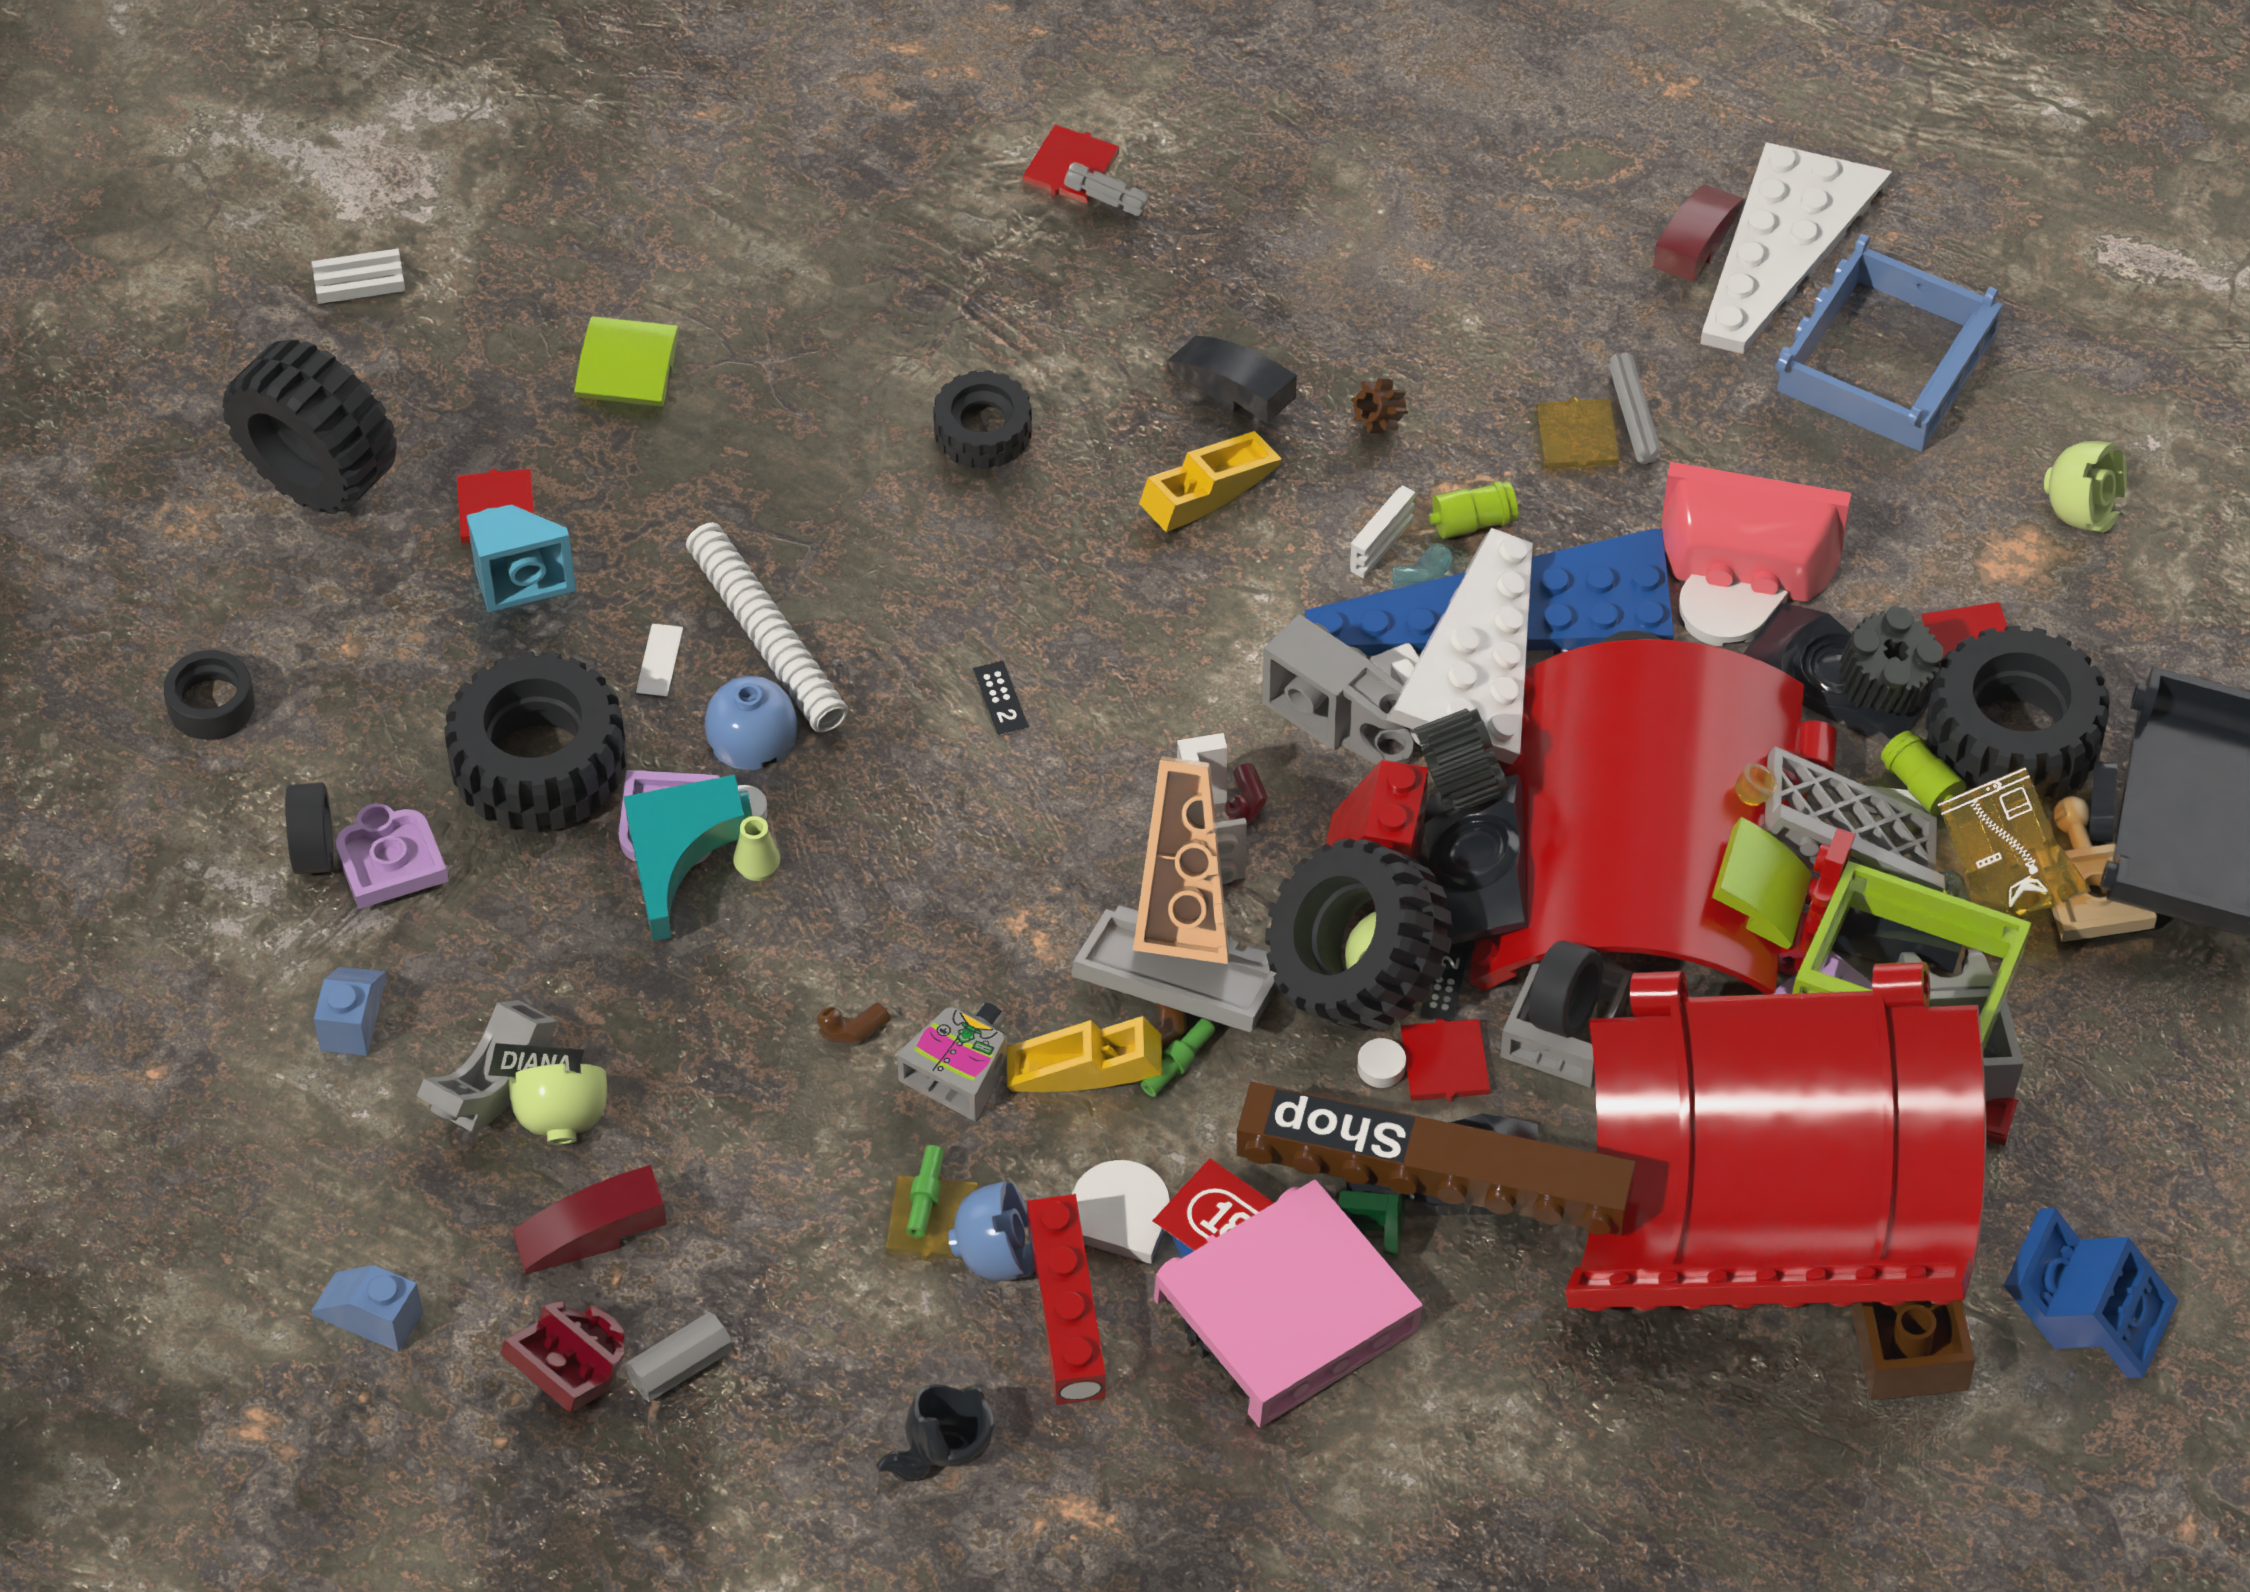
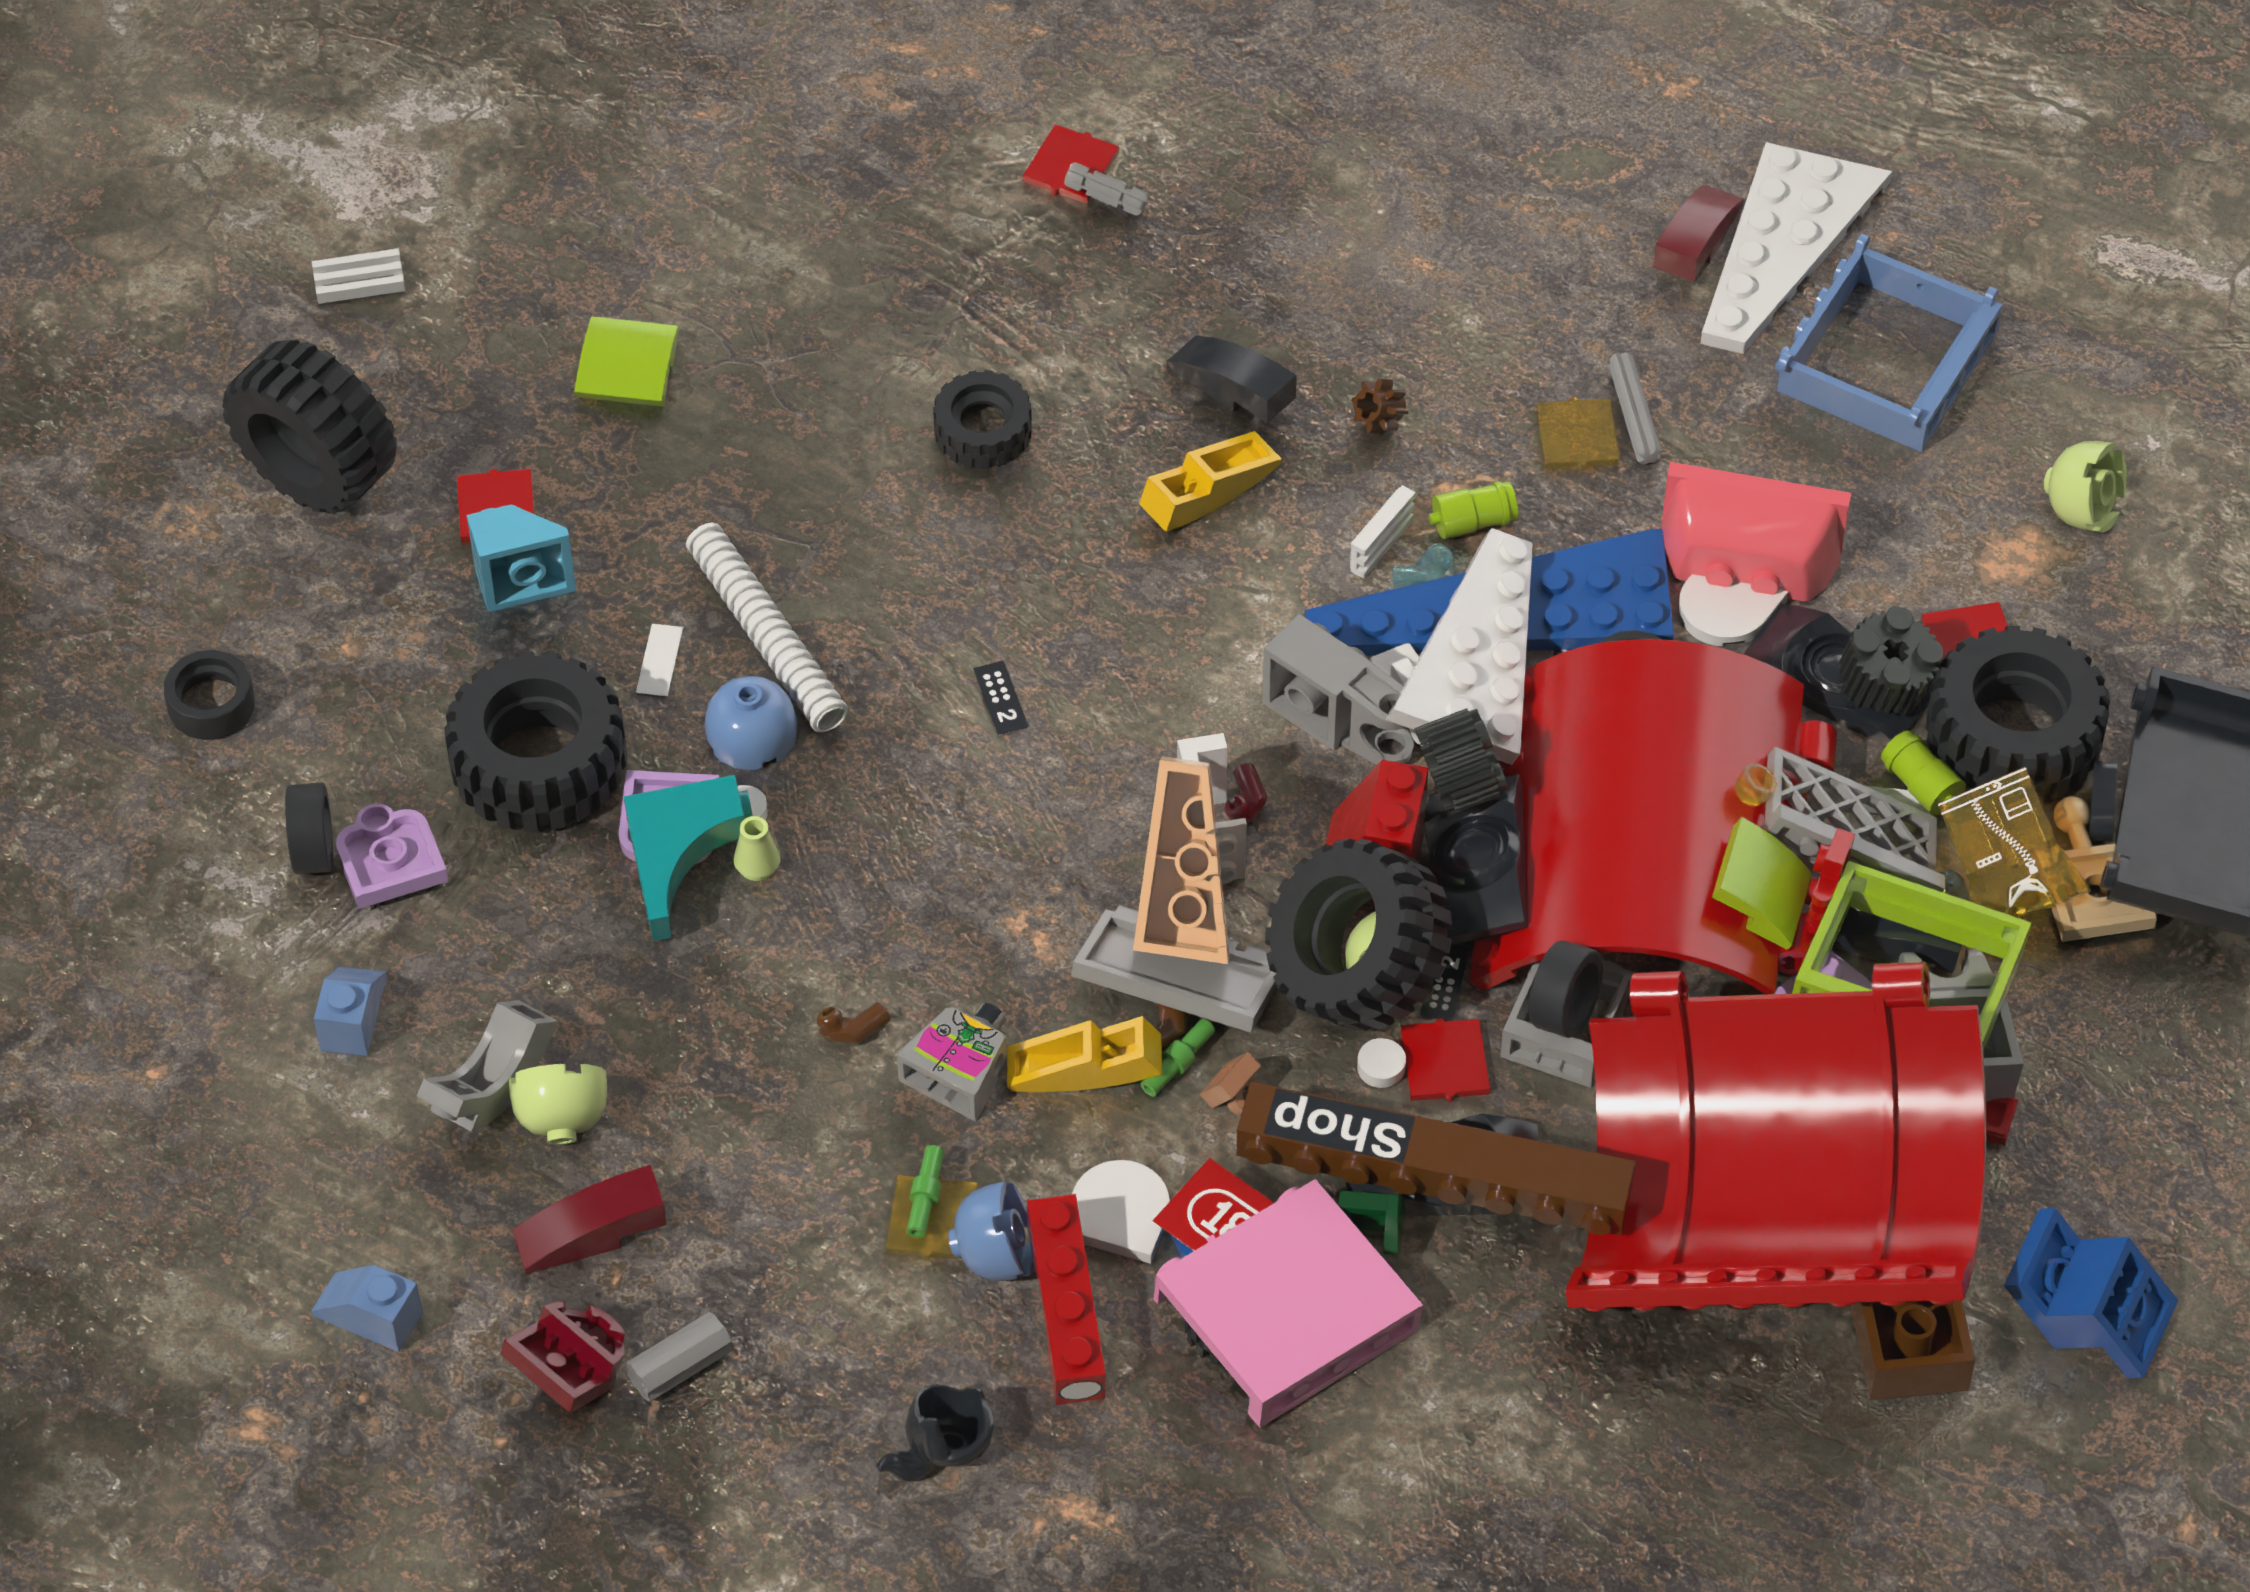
(511, 1058): black sticker -> none
(1230, 1083): none -> nougat tile

